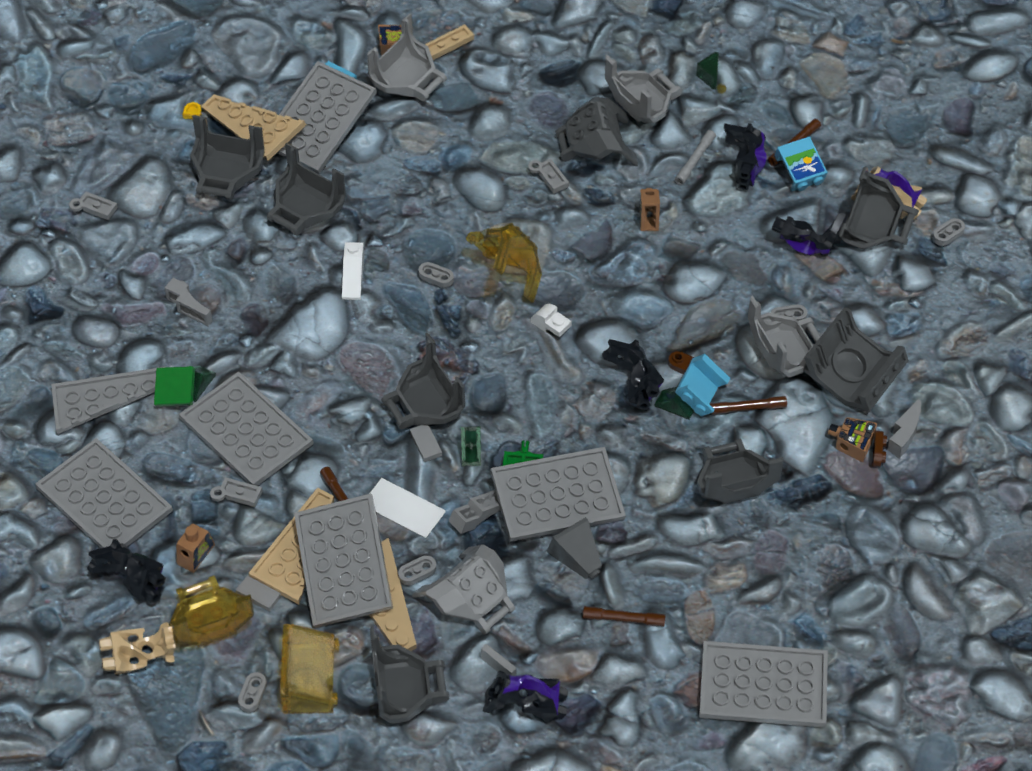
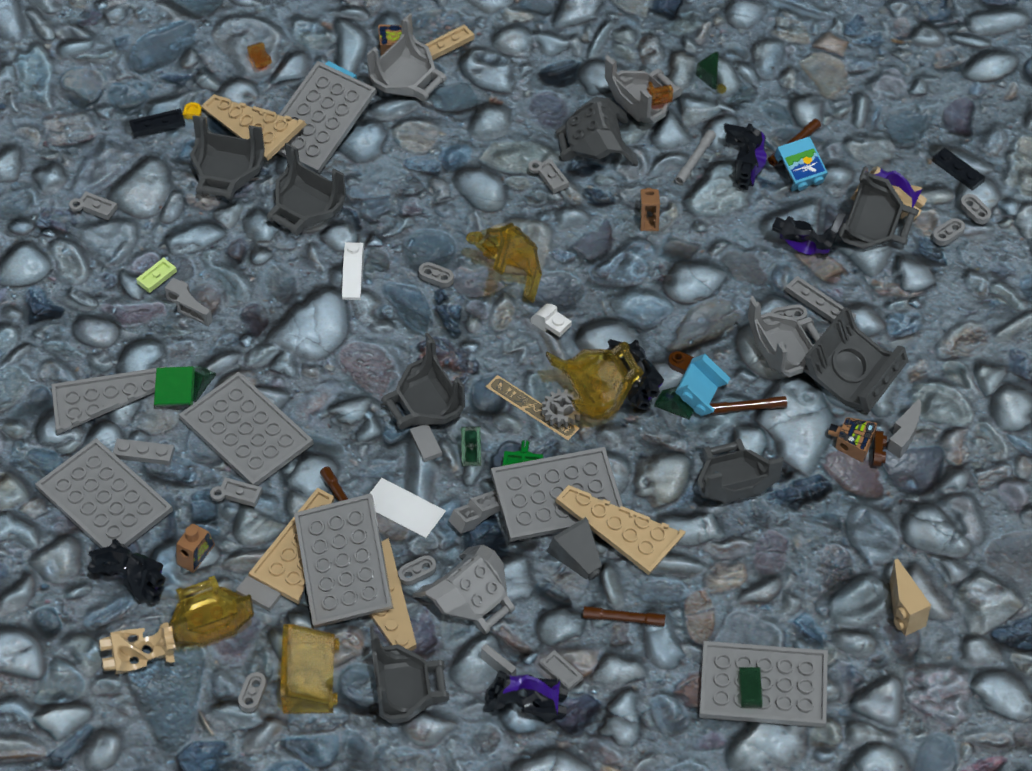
(144, 451): none -> light grey plate
(156, 275): none -> yellowish green plate
(157, 122): none -> black plate
(258, 55): none -> clear orange bracket
(528, 405): none -> sticker
(560, 409): none -> light grey gear
(560, 669): none -> light grey tile
(599, 379): none -> clear yellow piece
(625, 530): none -> tan wing
(660, 95): none -> clear orange bracket
(750, 687): none -> clear green tile
(814, 299): none -> light grey plate
(908, 602): none -> tan slope
(958, 169): none -> black plate
(977, 210): none -> light grey plate

